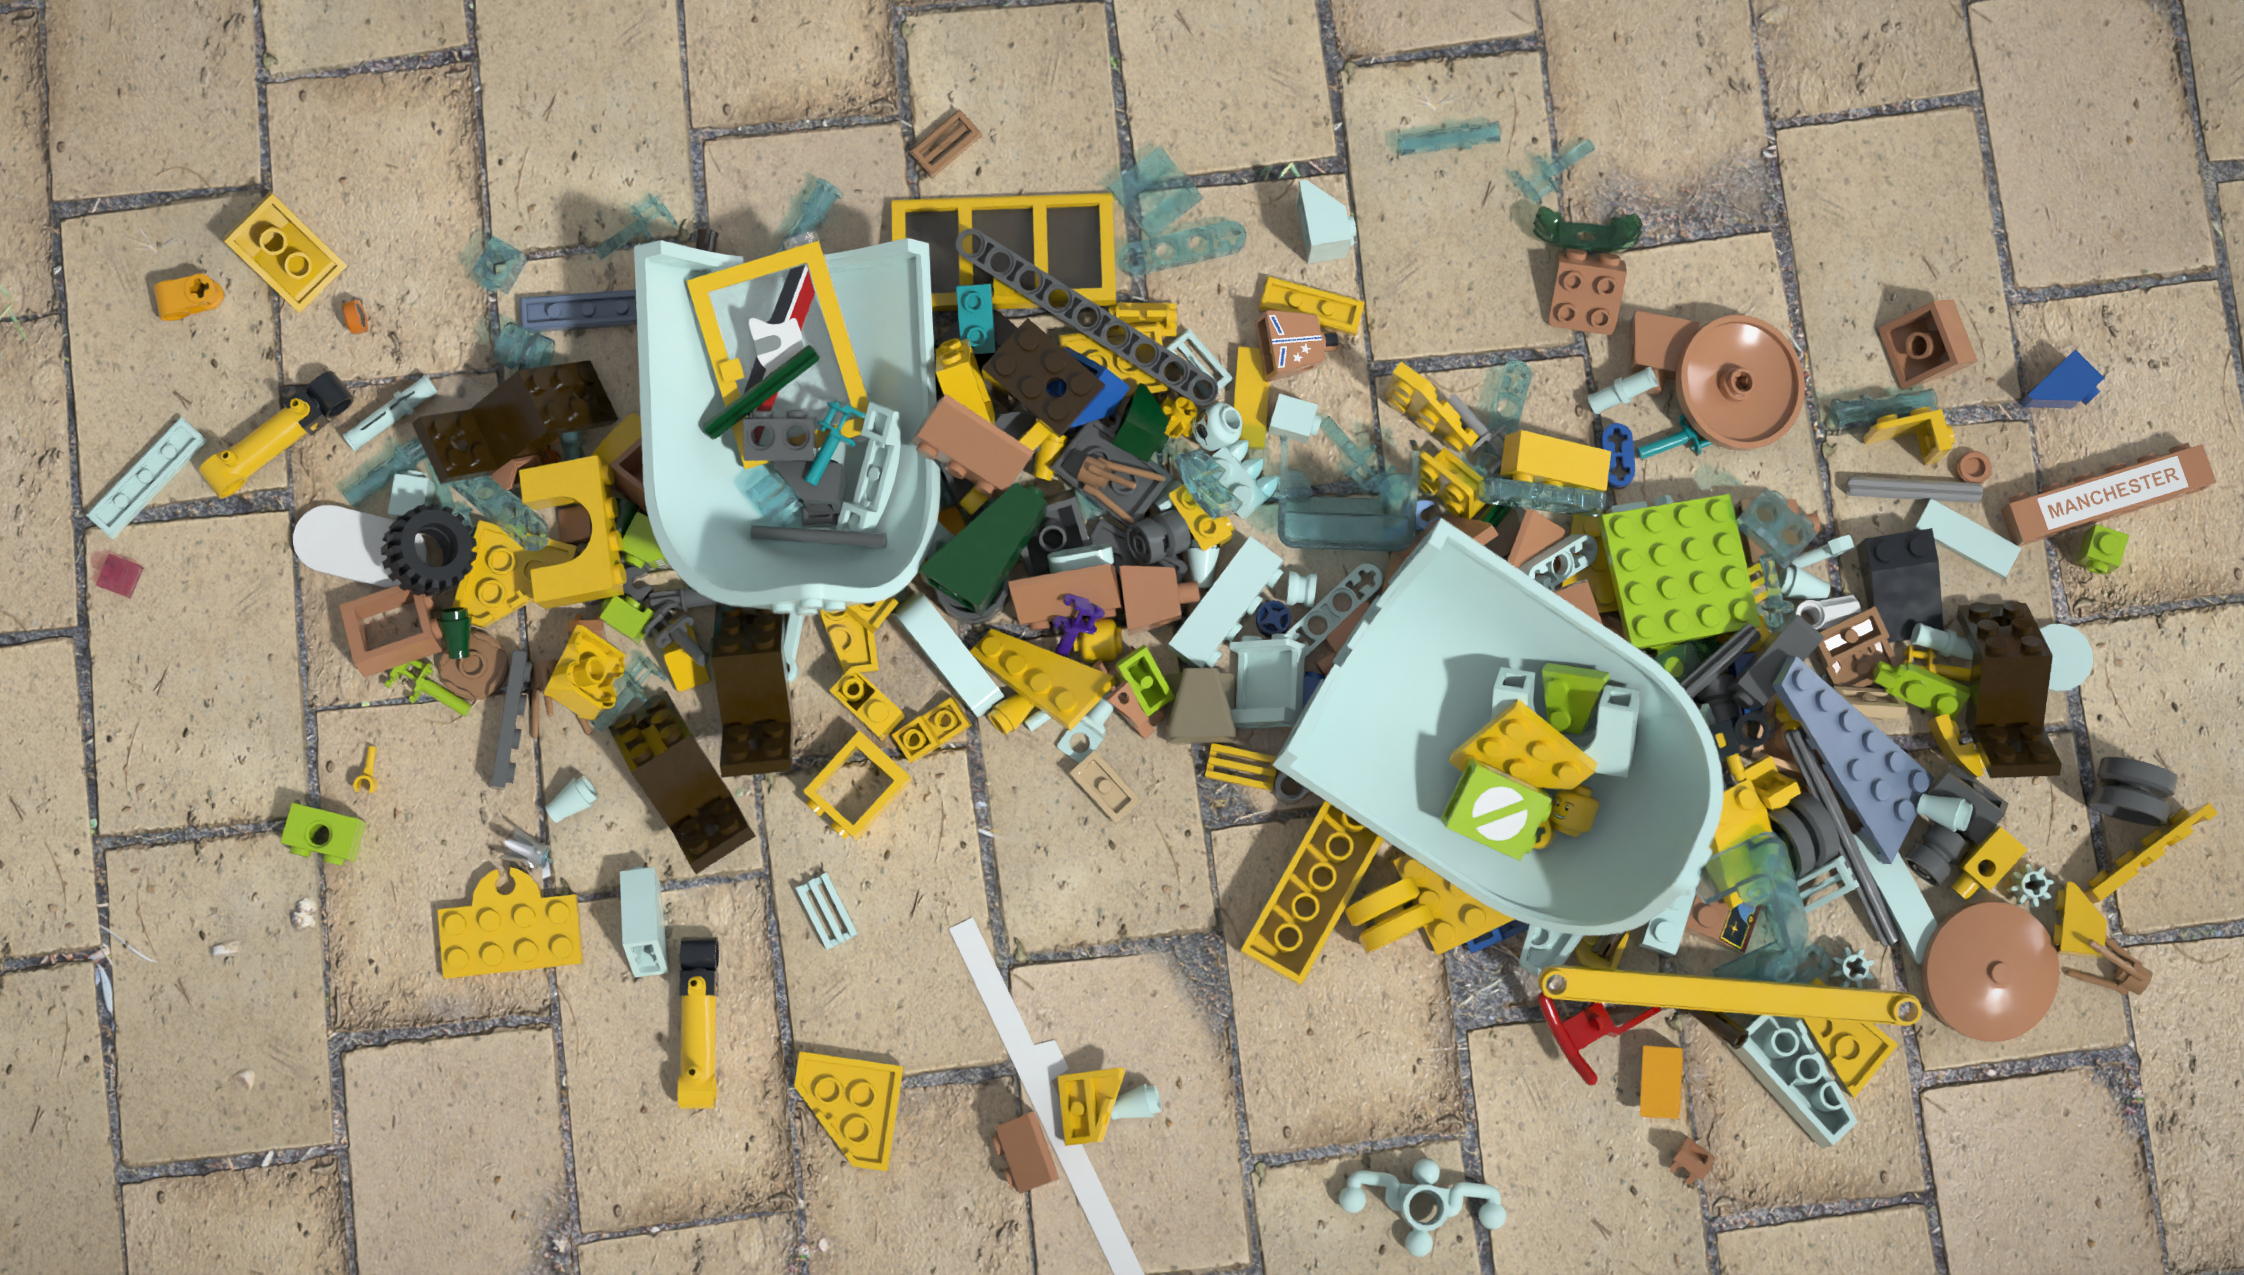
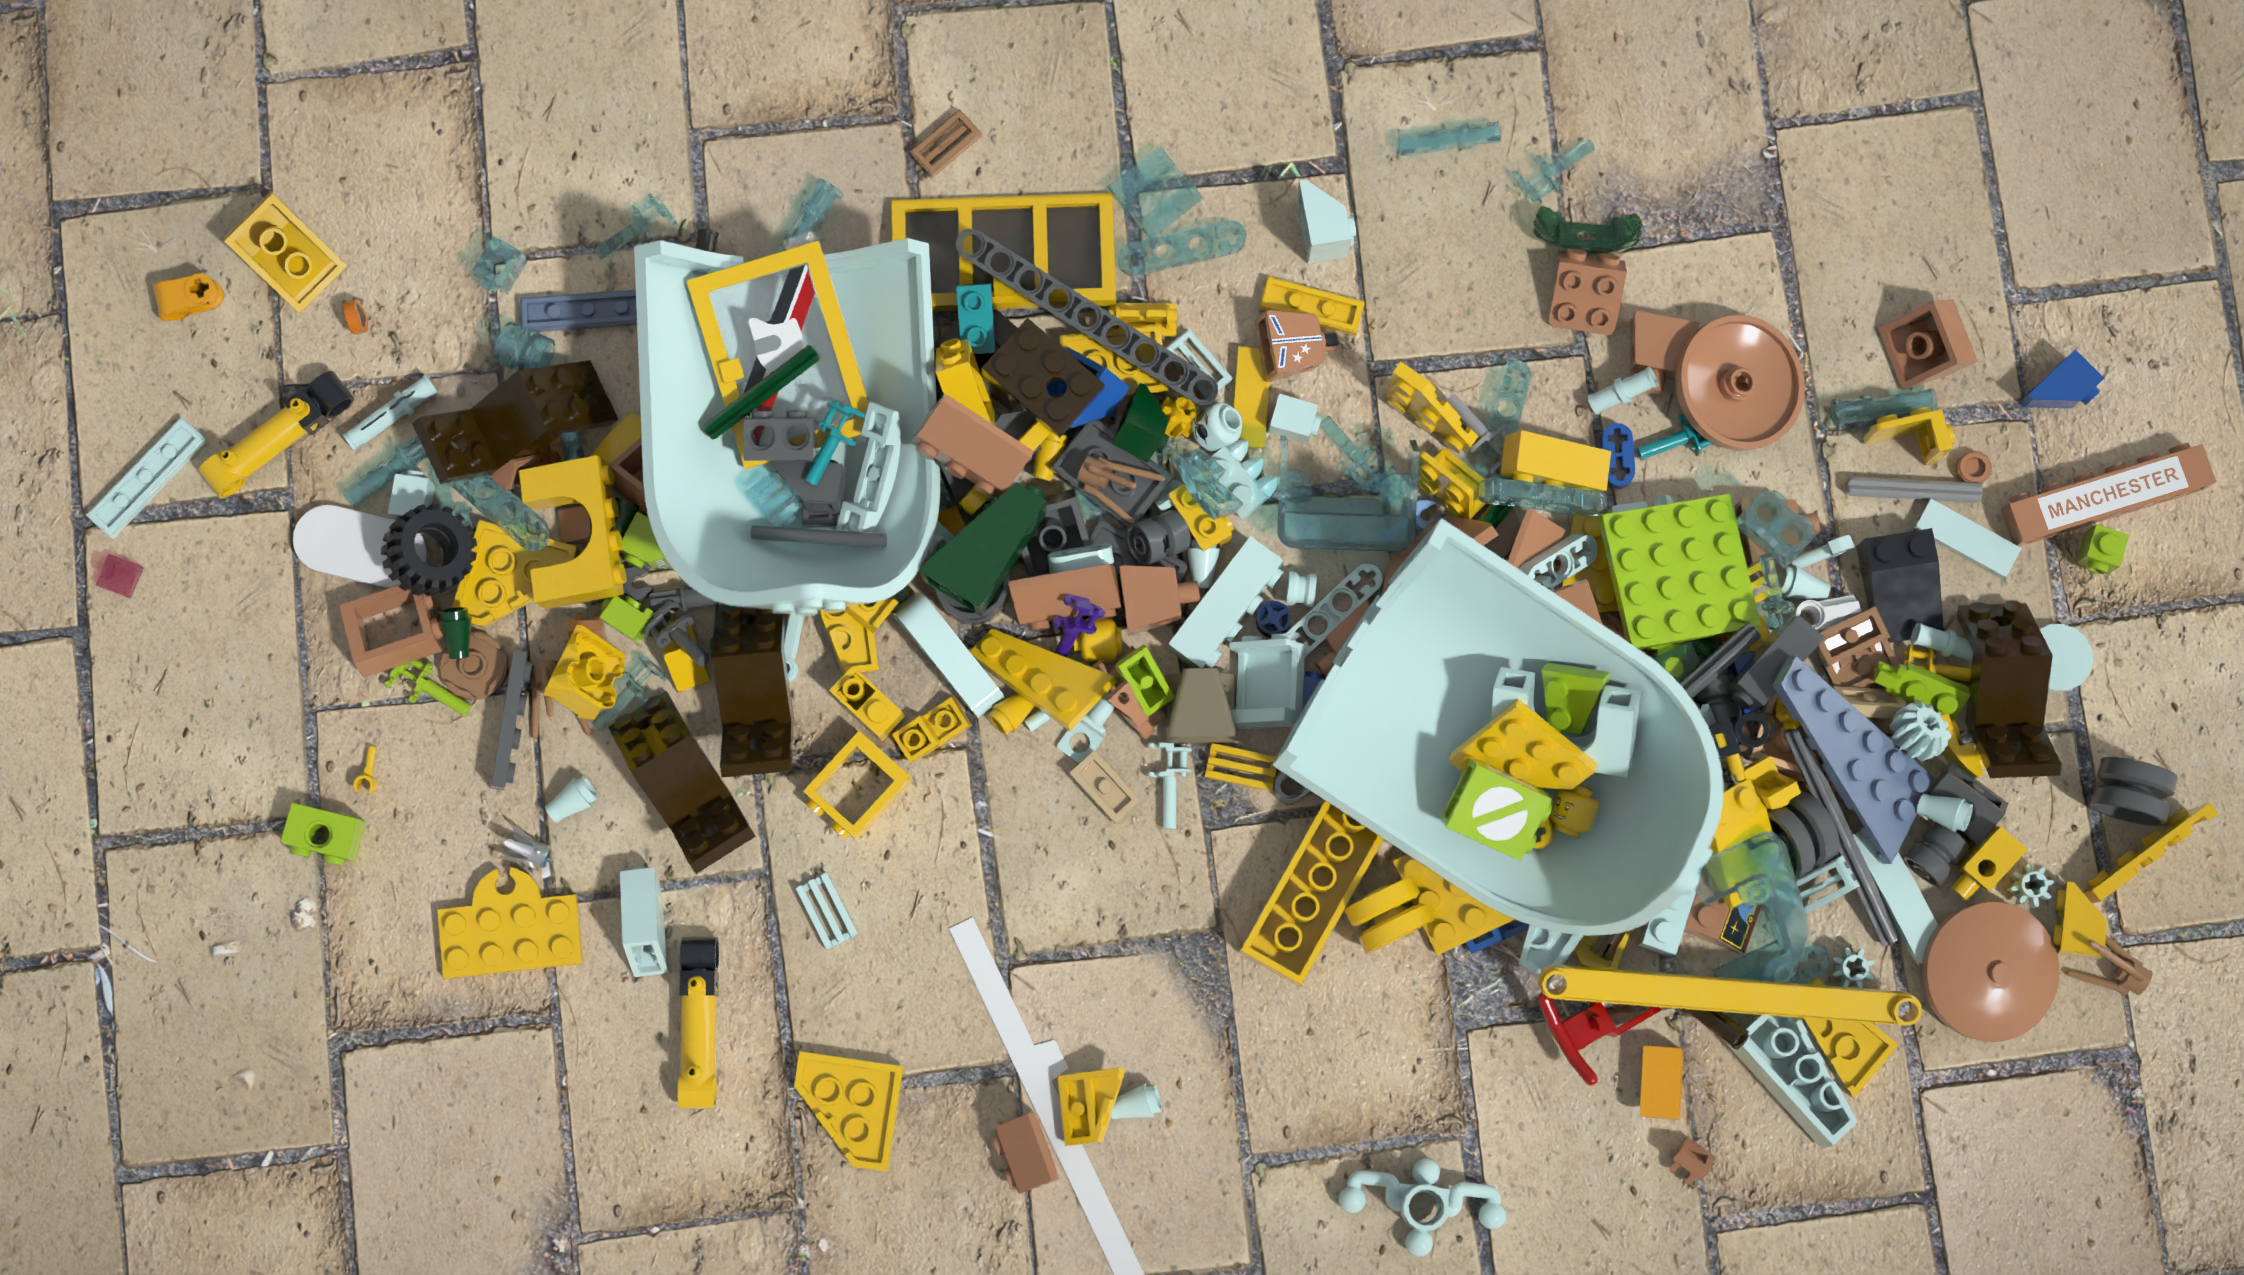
(1170, 781): none -> light aqua piece
(1920, 731): none -> light aqua gear

